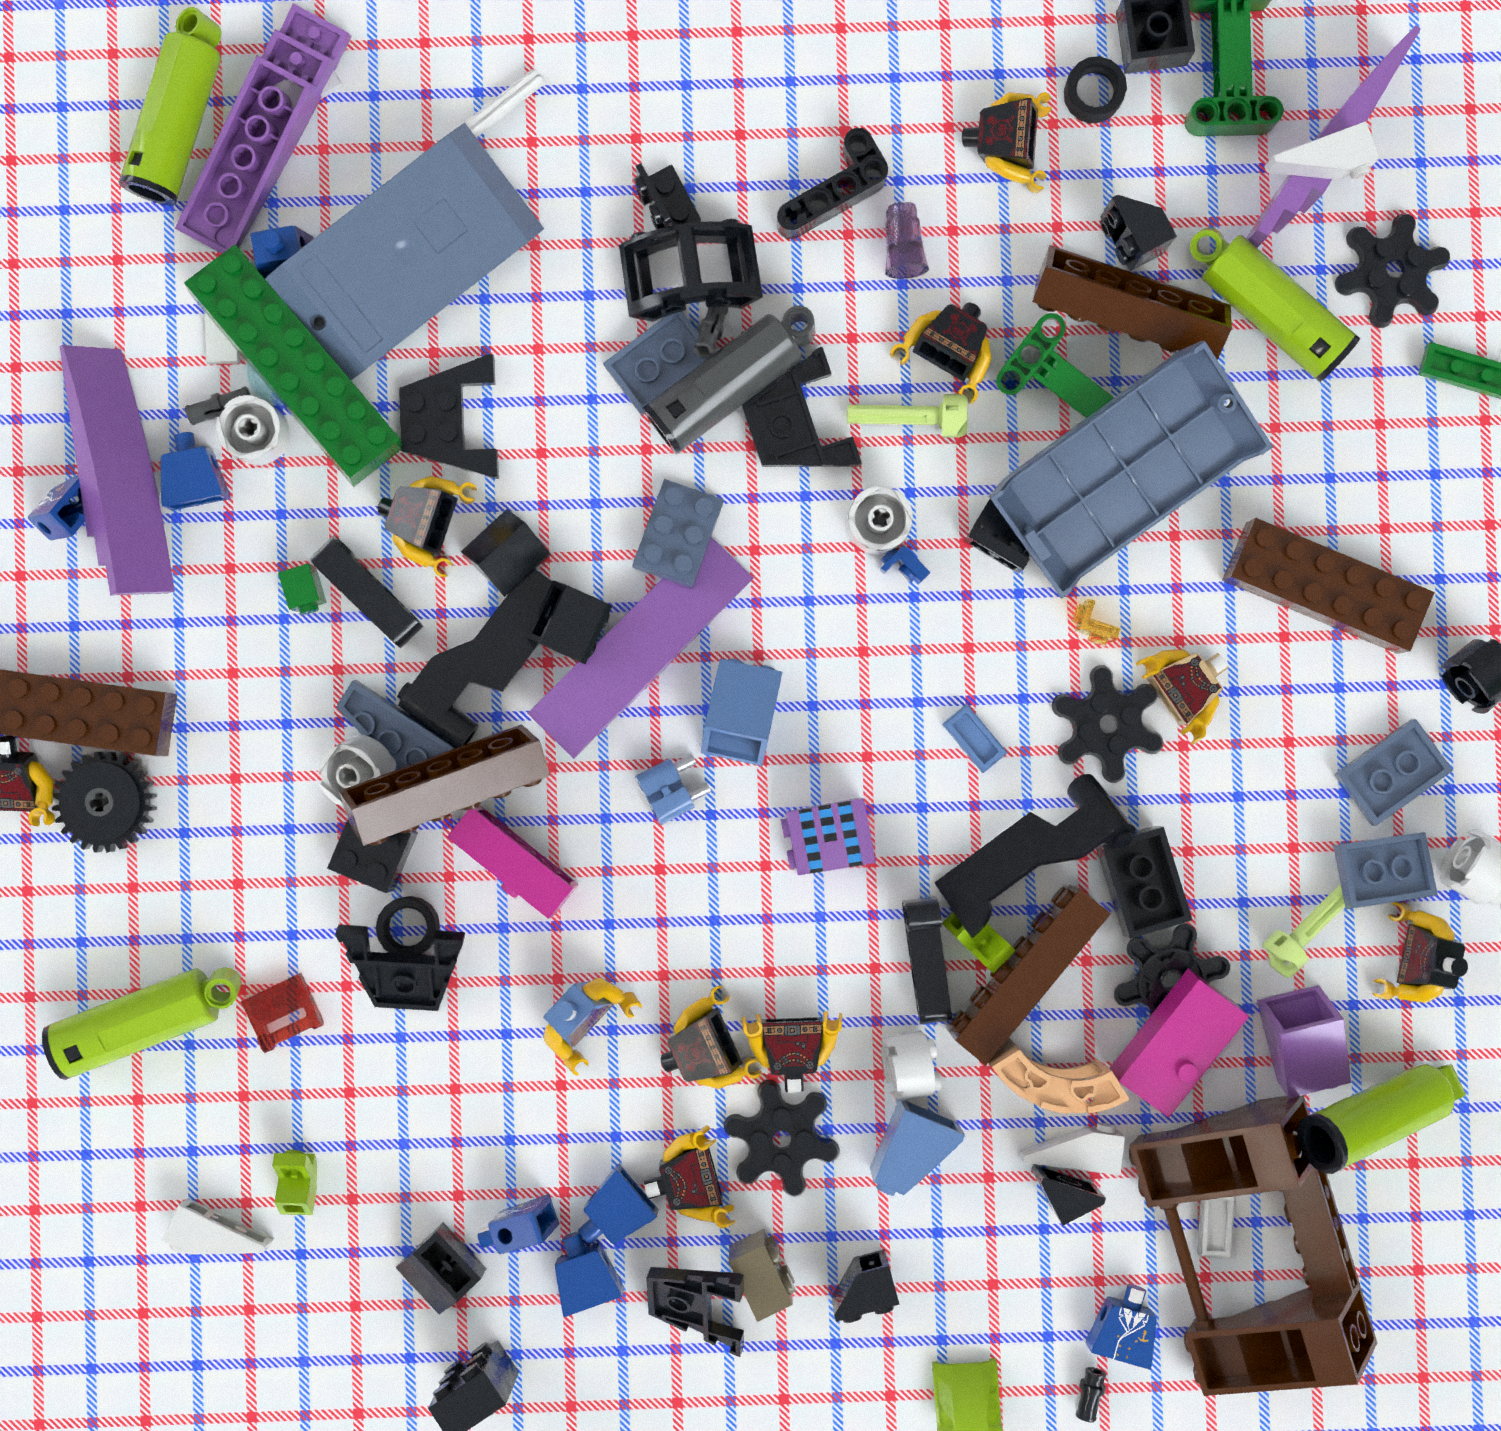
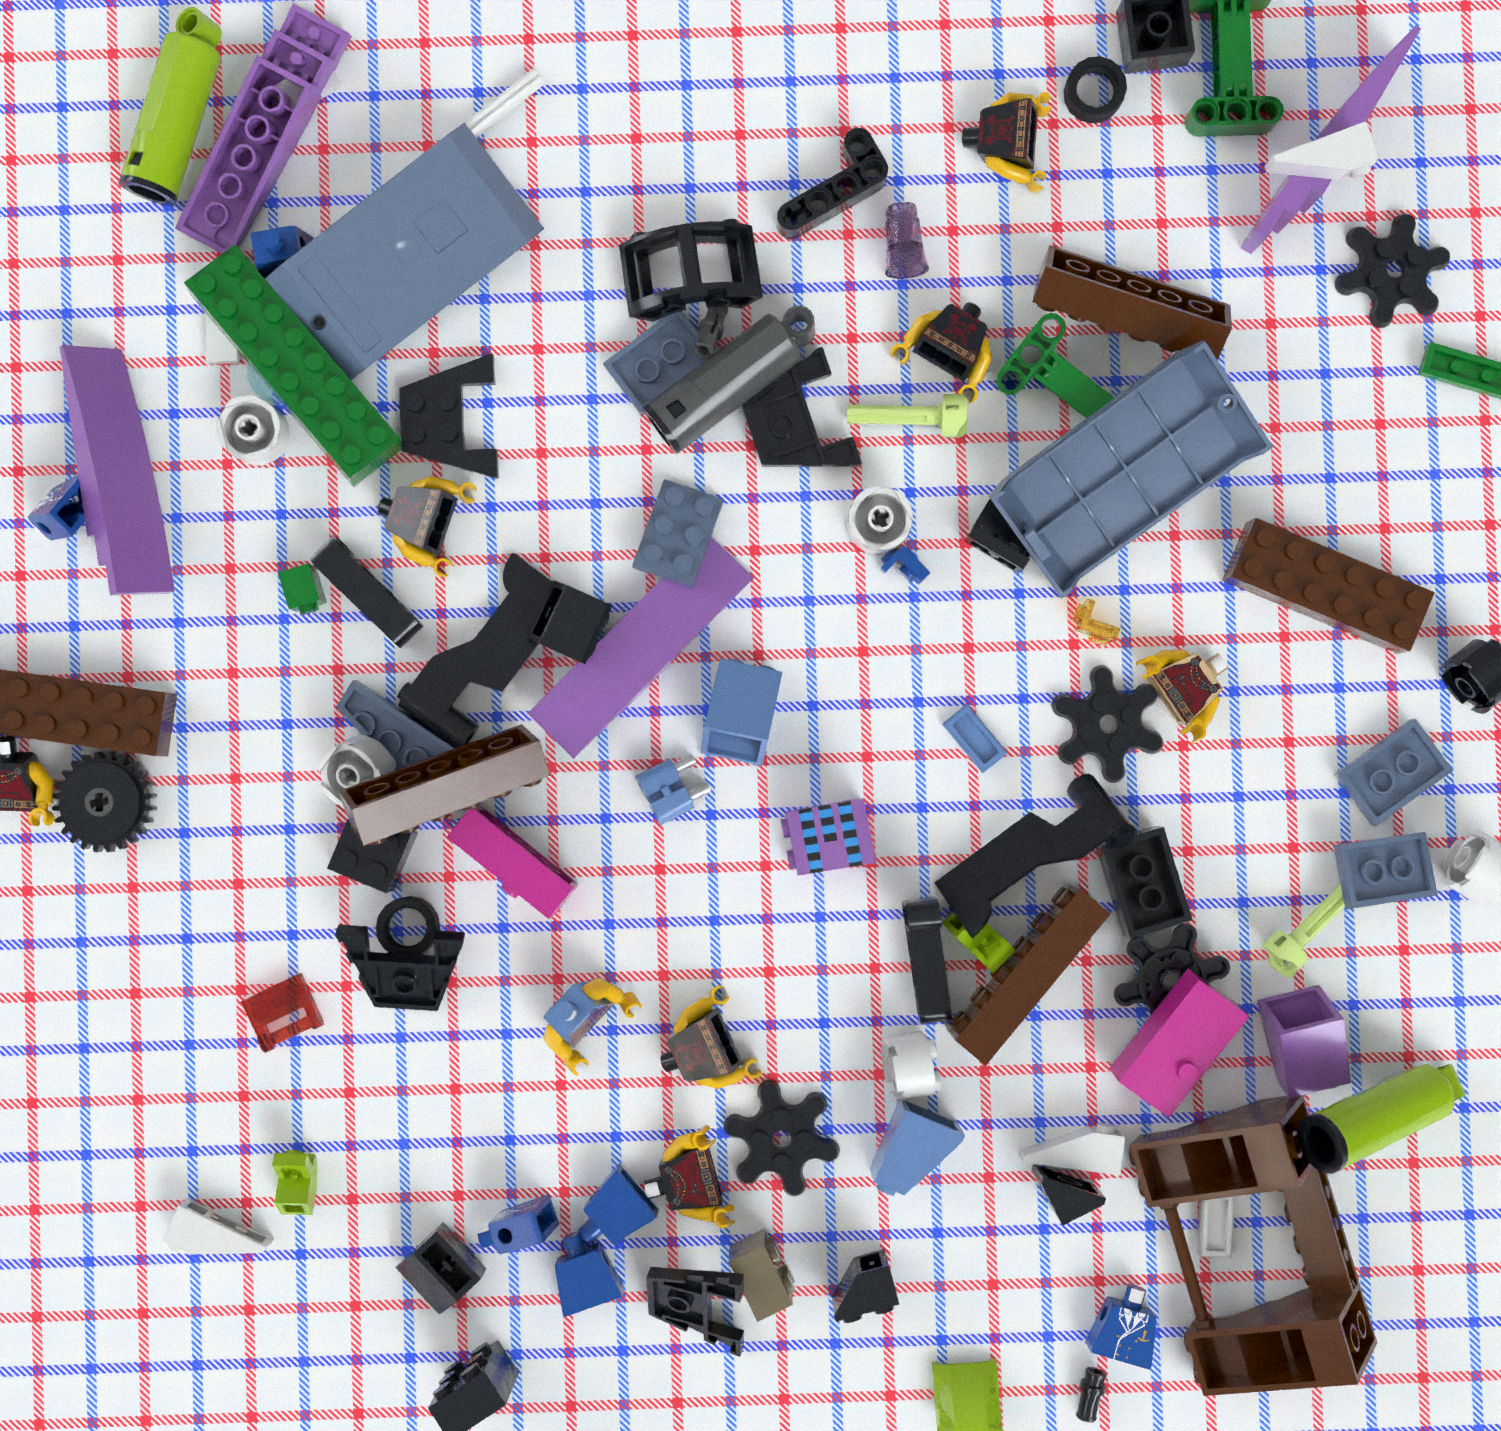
(137, 1021): lime piece -> none
(191, 475): blue torso -> none
(212, 407): dark grey pin -> none
(506, 552): black slope -> none
(666, 196): black bracket -> none
(792, 1045): torso -> none
(1058, 1088): light nougat window -> none
(1137, 230): black slope -> none
(1275, 303): lime piece -> none
(1429, 959): torso -> none

